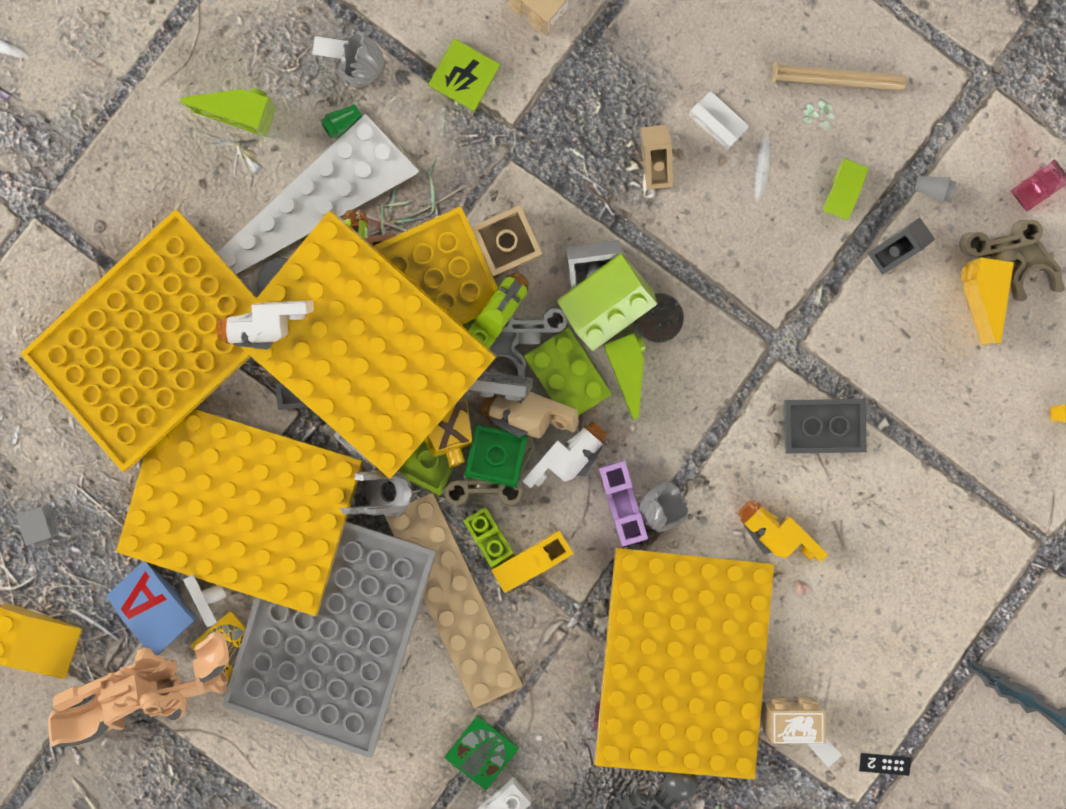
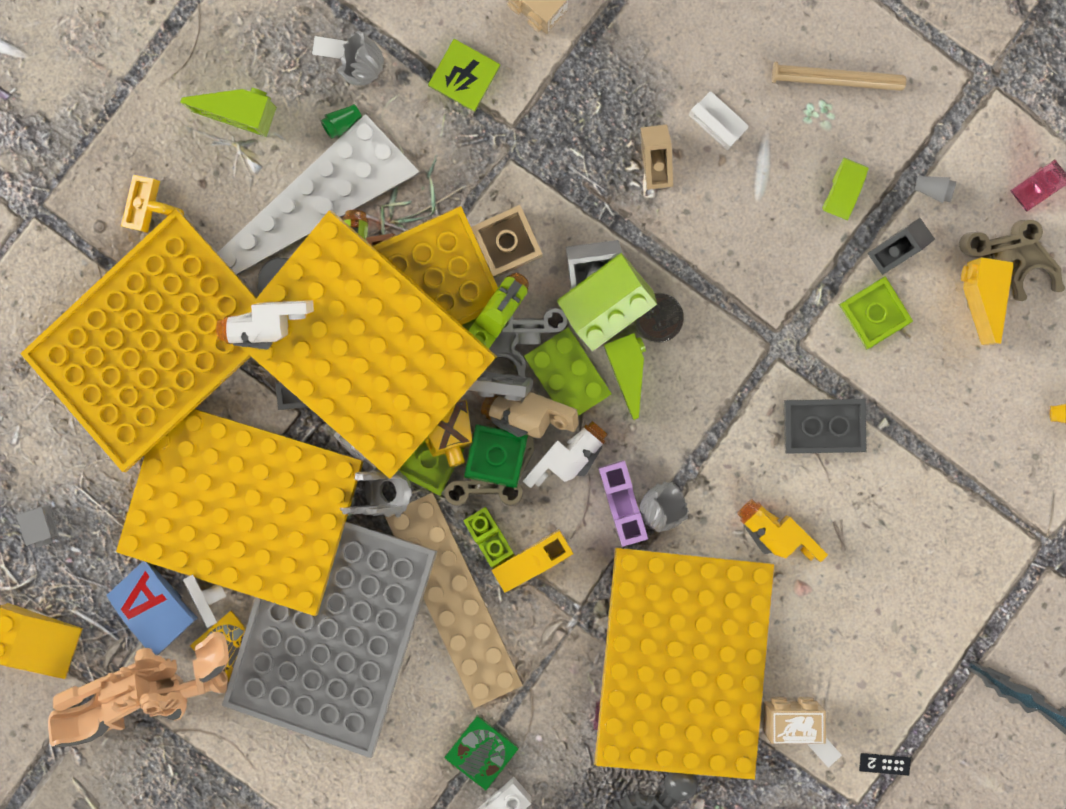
(142, 204): none -> yellow plate
(876, 312): none -> lime tile

